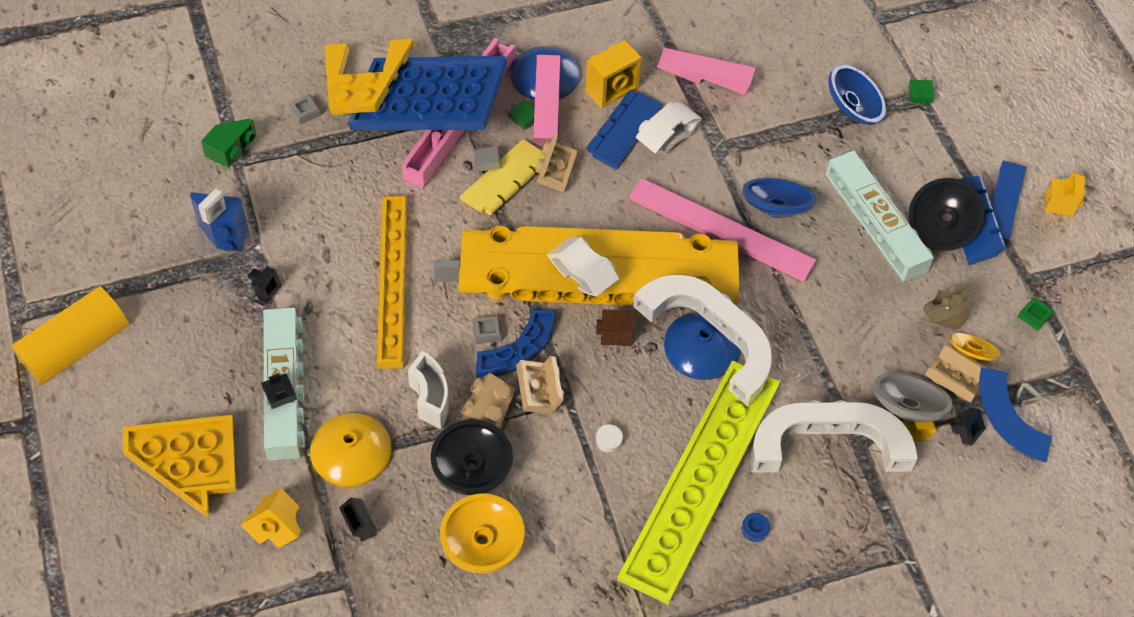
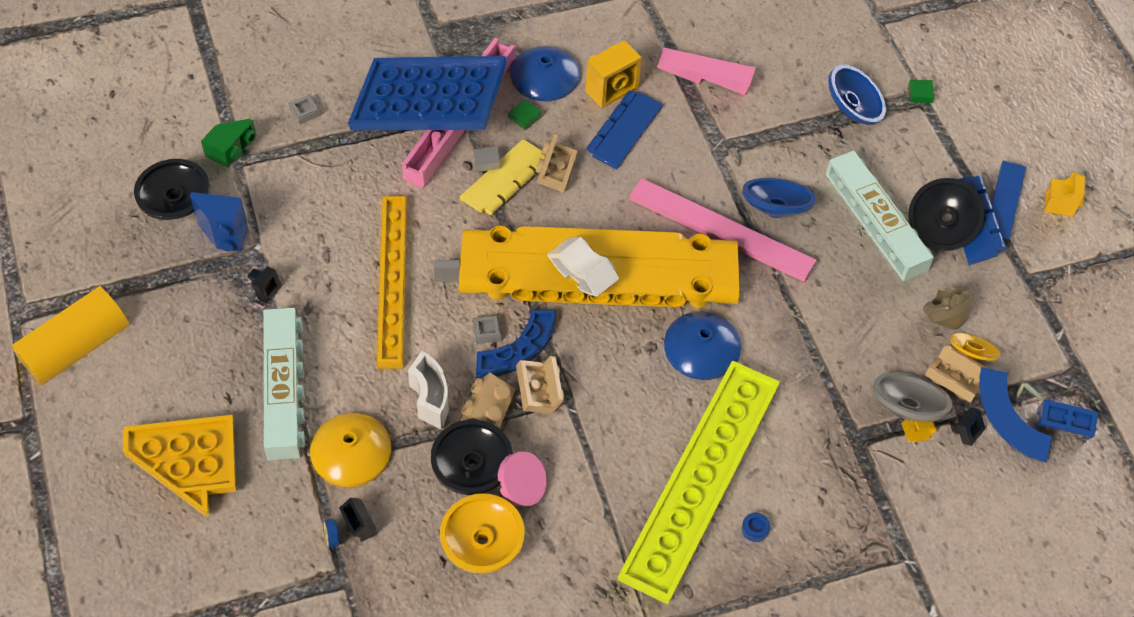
(166, 188): none -> black dish
(212, 206): white tile -> none
(274, 519): yellow brick -> none
(278, 390): black tile -> none
(331, 533): none -> blue tile
(363, 90): yellow wing -> none
(522, 479): none -> bright pink tile
(546, 98): bright pink slope -> none
(609, 438): white tile -> none
(615, 327): reddish brown brick -> none
(668, 127): white brick -> none
(723, 315): white arch -> none
(833, 418): white arch -> none
(1036, 314): green tile -> none
(1067, 418): none -> blue hinge

